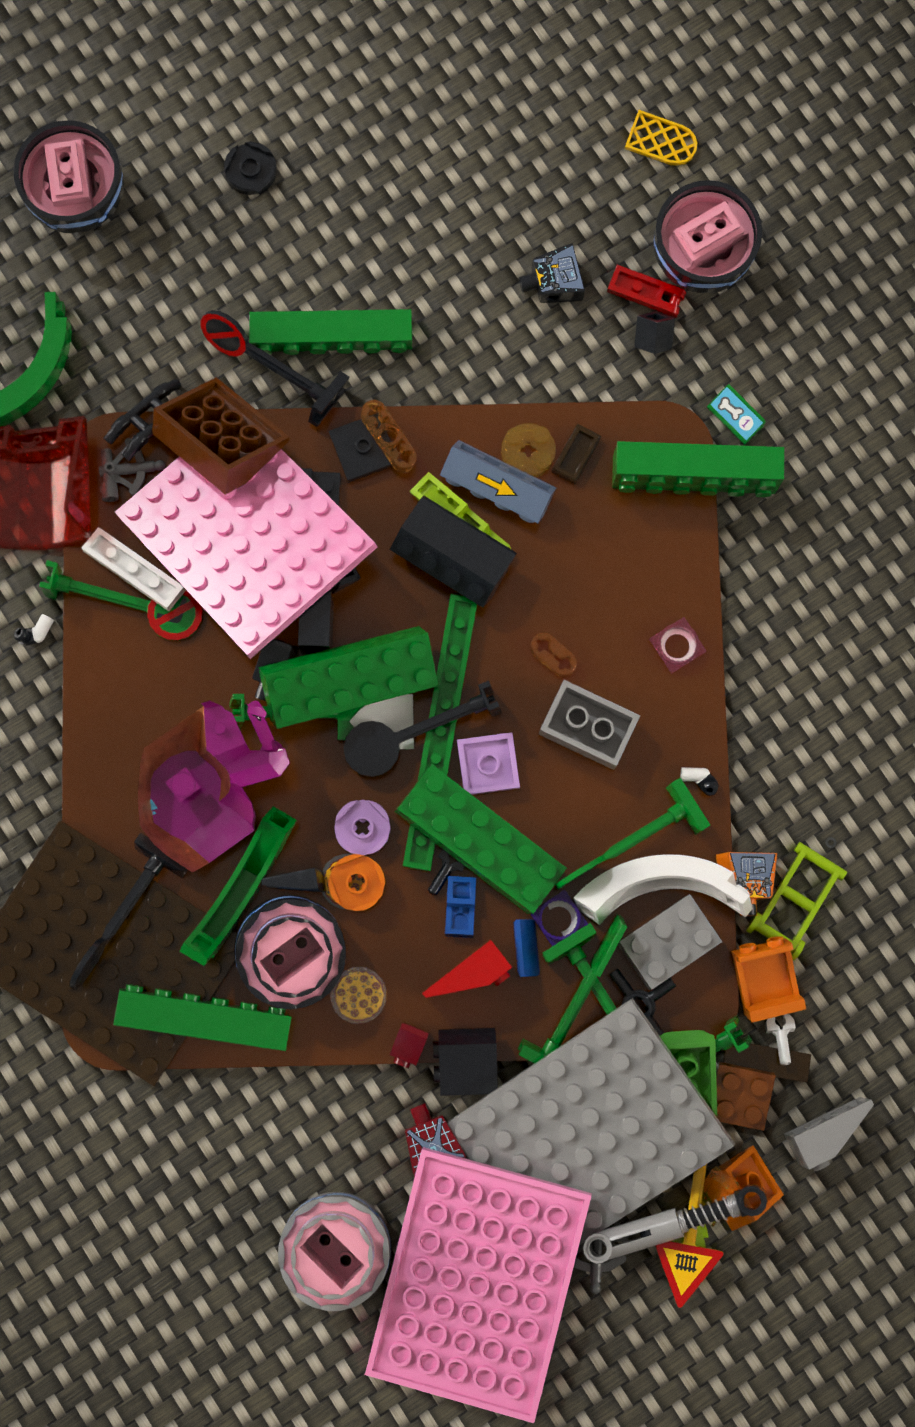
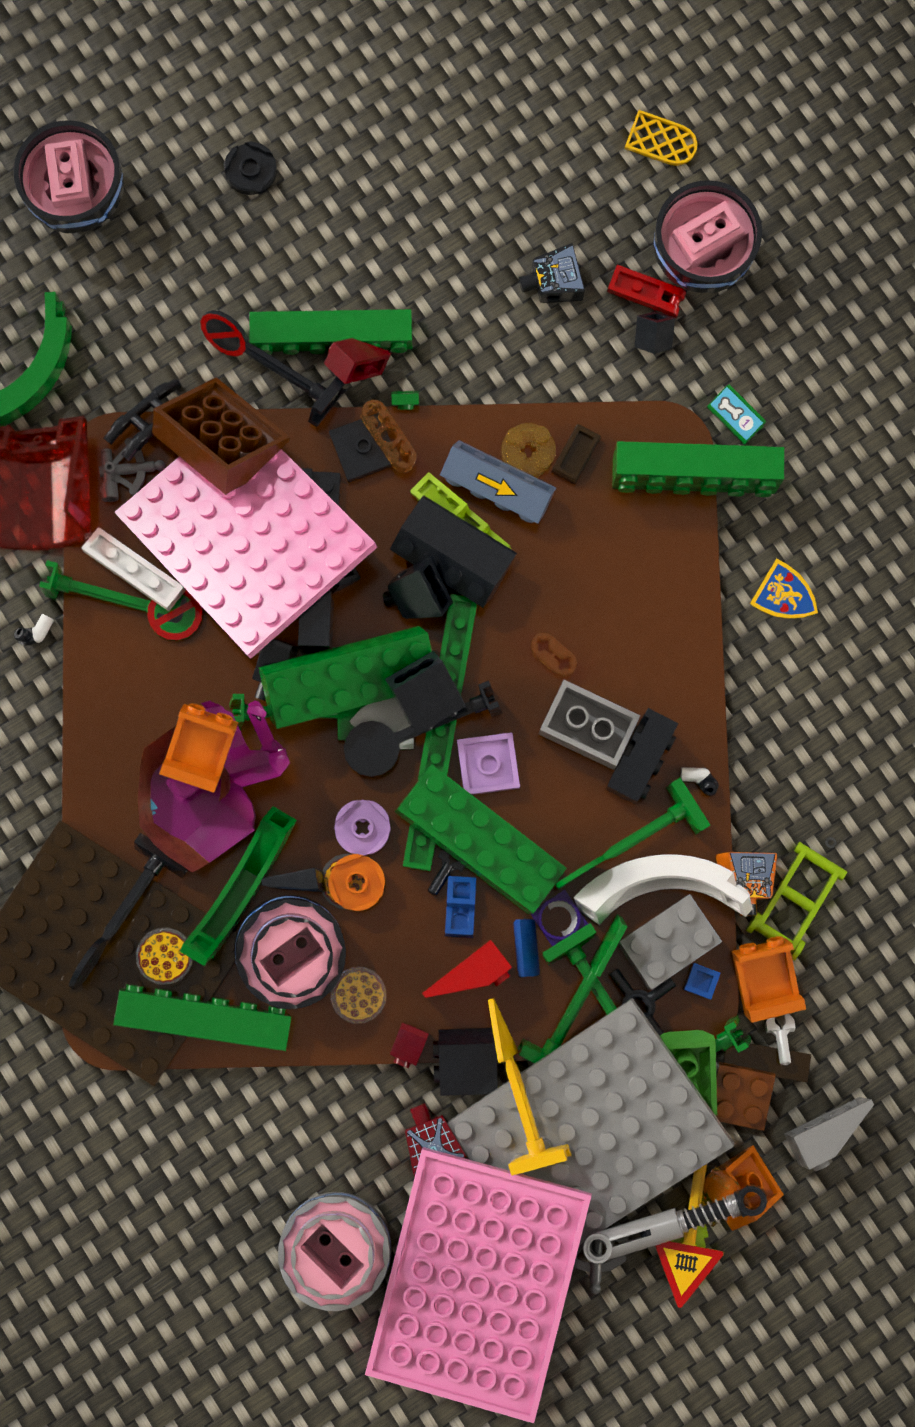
(160, 956): none -> tile
(199, 747): none -> orange panel
(356, 360): none -> dark red slope
(405, 399): none -> green plate
(418, 592): none -> black torso
(425, 693): none -> black piece
(538, 1154): none -> yellow piece
(642, 757): none -> black wedge
(683, 628): clear pink piece -> none
(701, 981): none -> blue plate
(785, 593): none -> sticker

